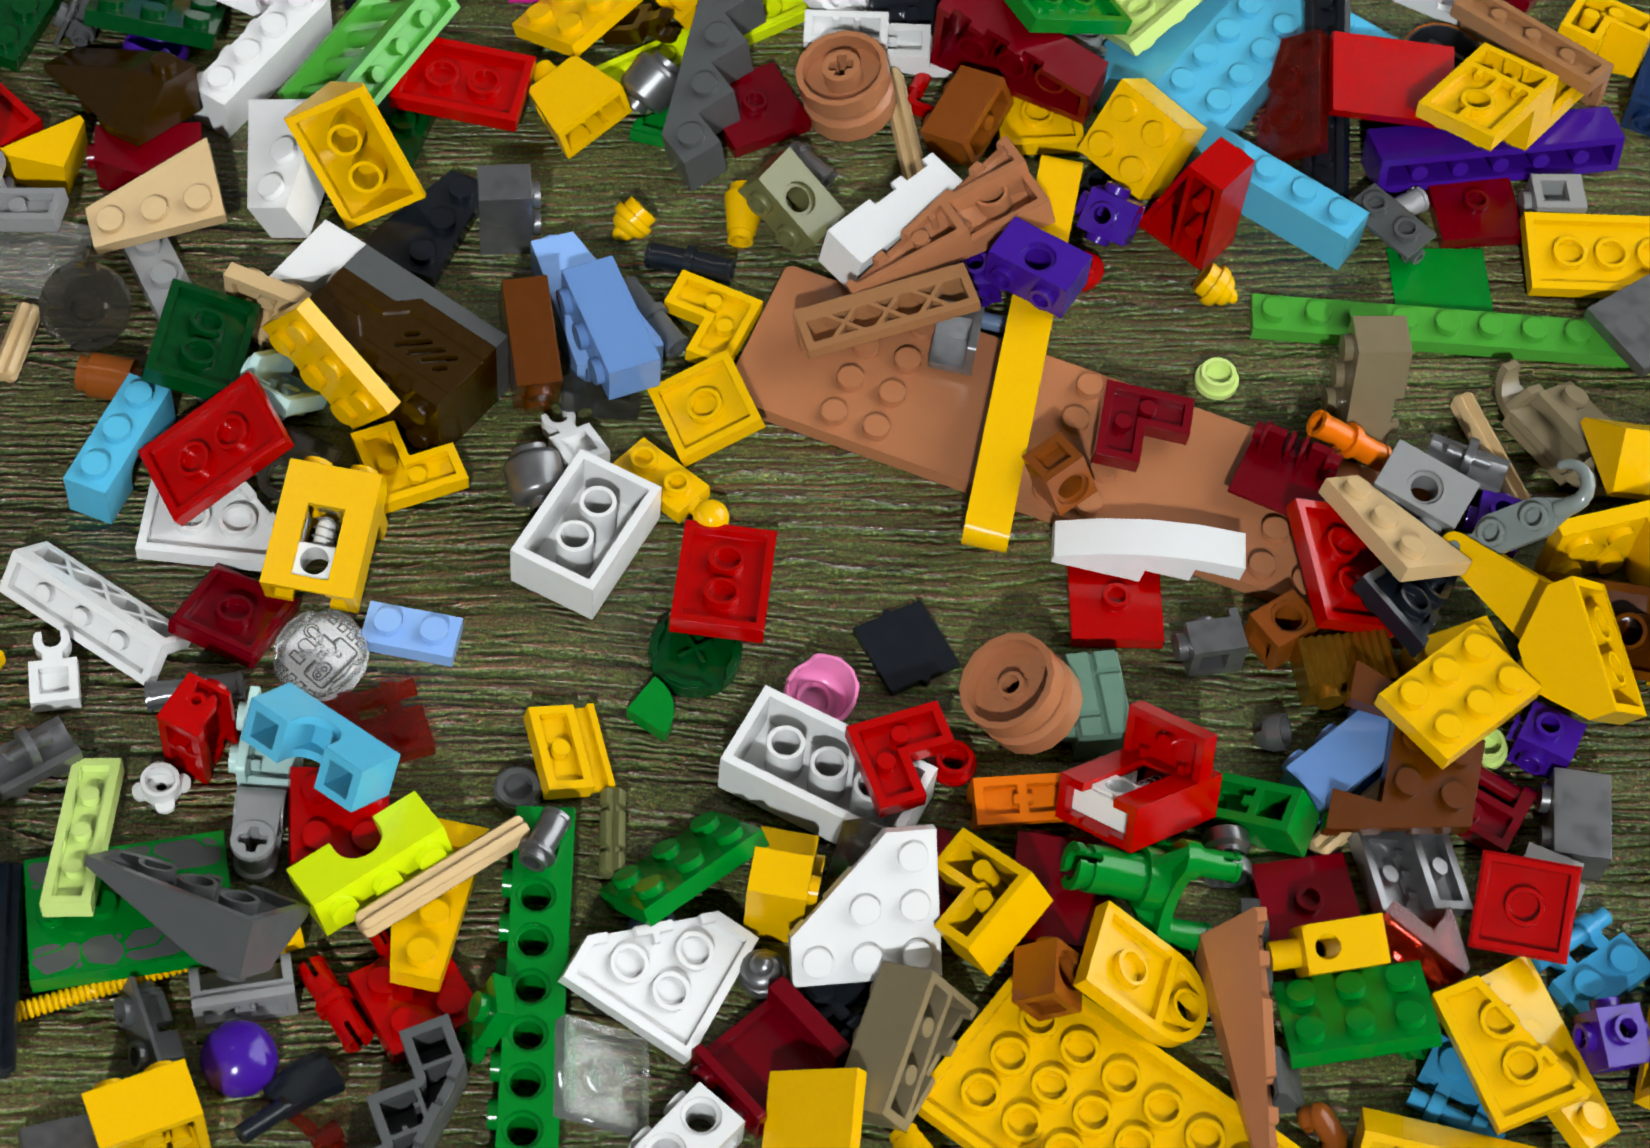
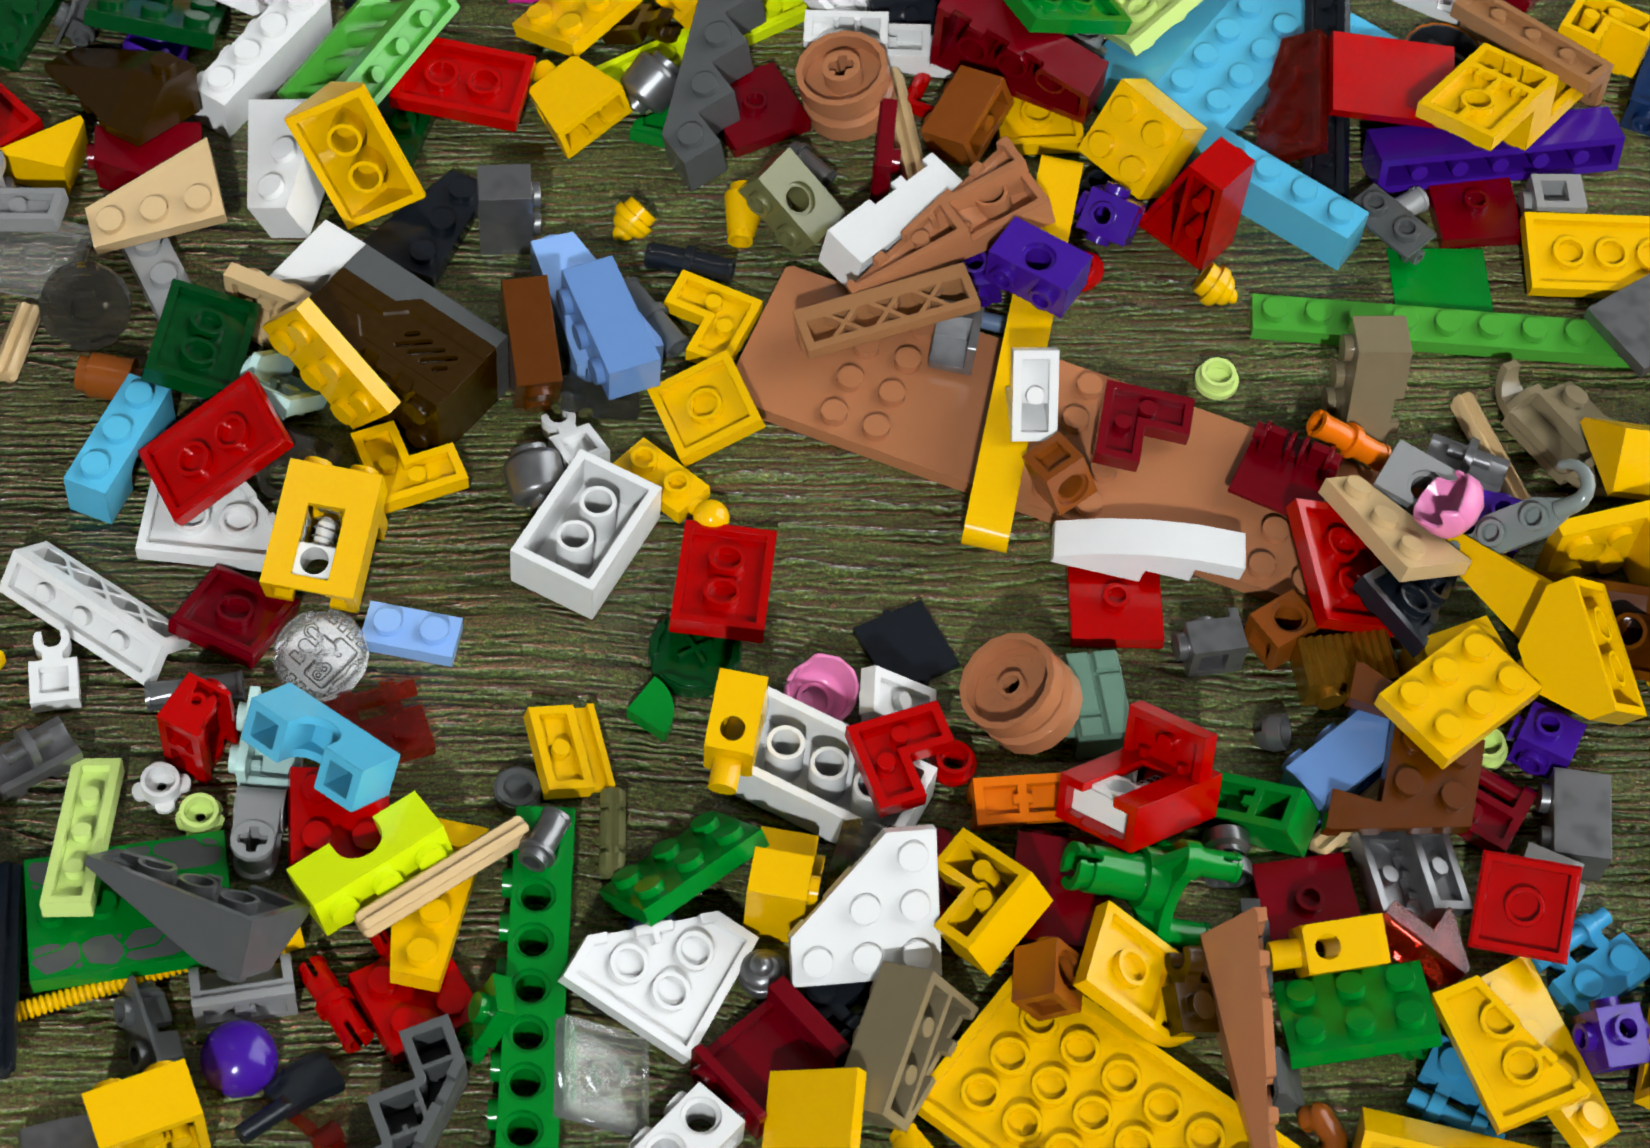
(196, 805): none -> yellowish green plate
(734, 728): none -> yellow torso
(886, 157): none -> dark red plate
(888, 692): none -> white slope
(1033, 393): none -> white slope
(1187, 1001): none -> dark brown plate
(1450, 506): none -> bright pink hair

